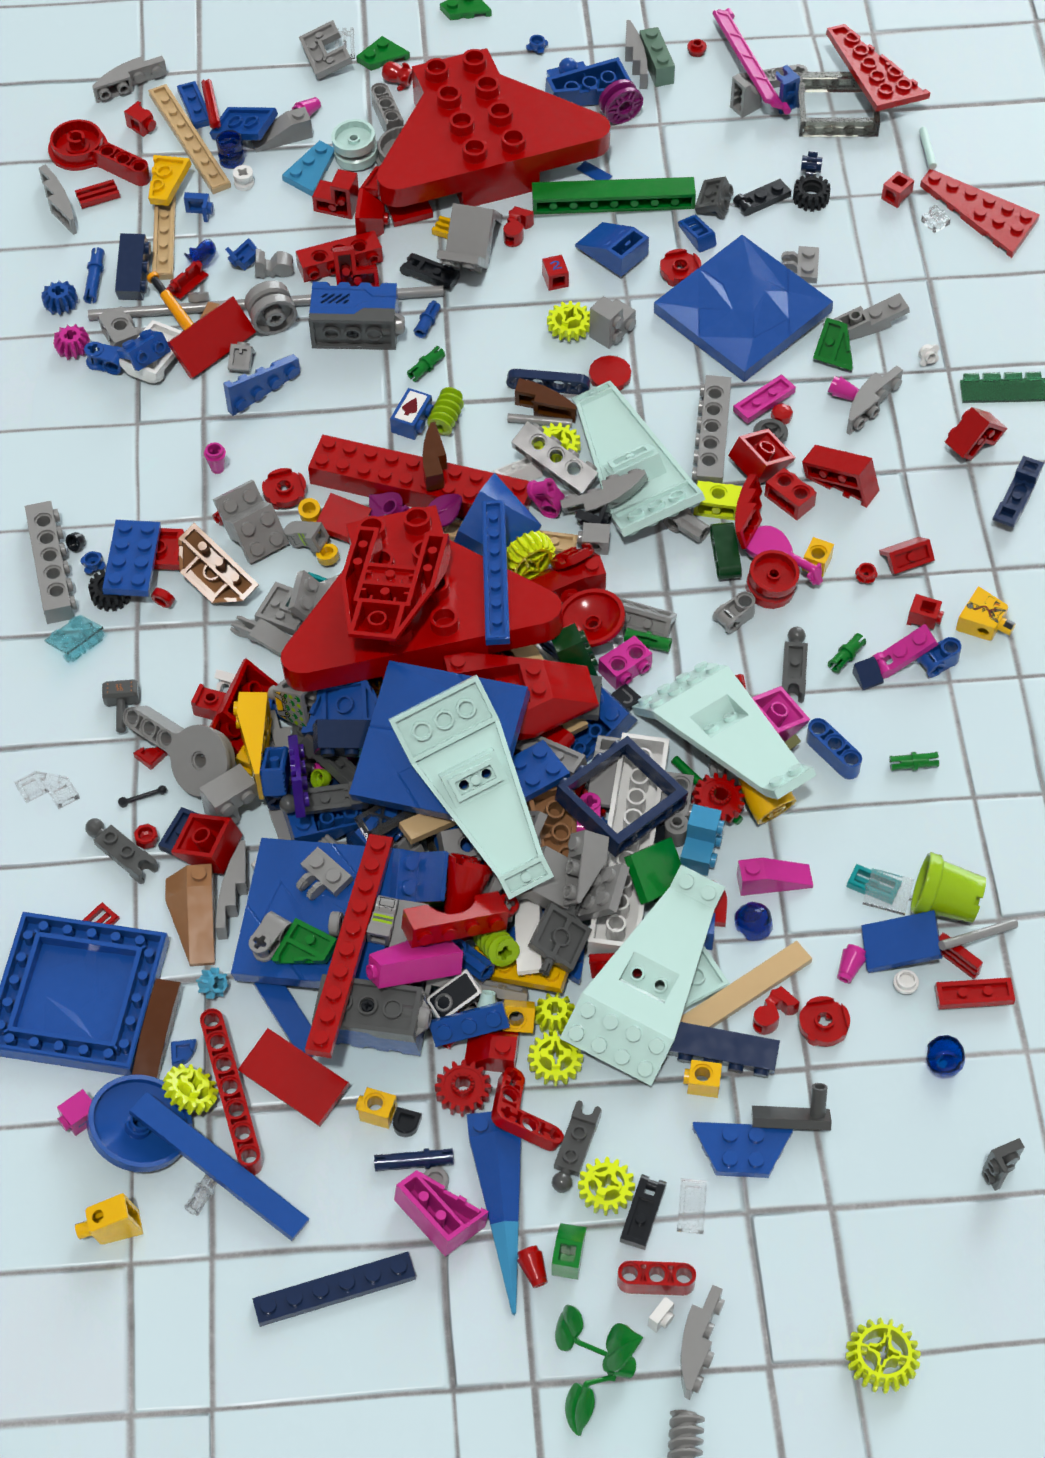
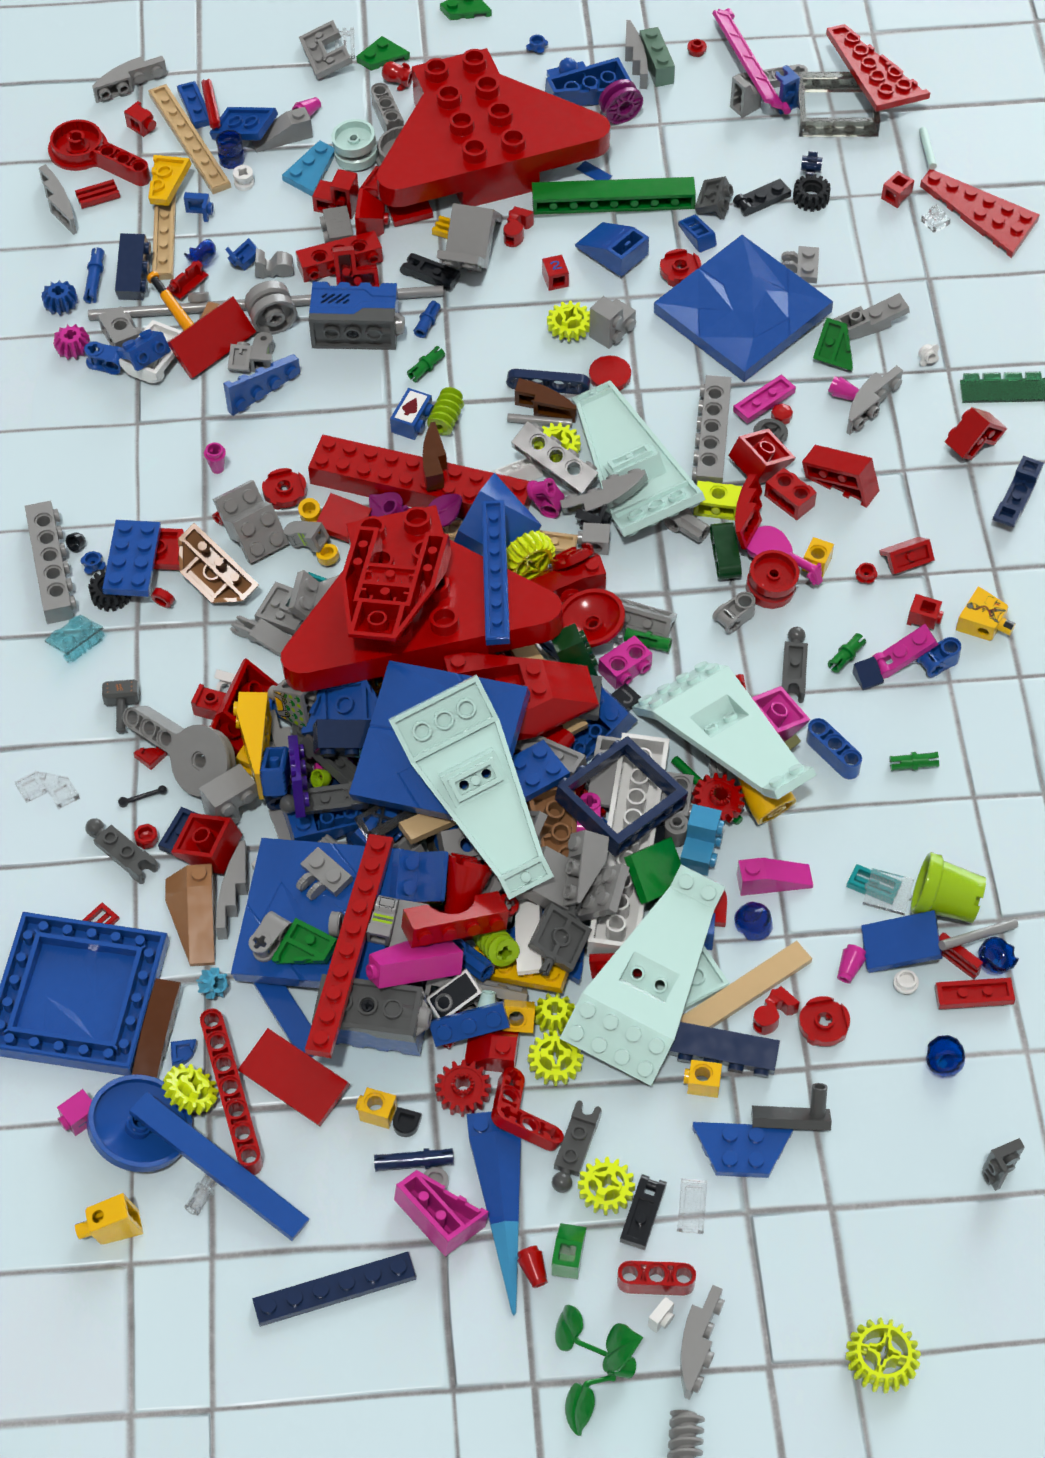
(261, 351): none -> light grey leg
(336, 223): none -> light grey brick
(997, 955): none -> clear blue hair

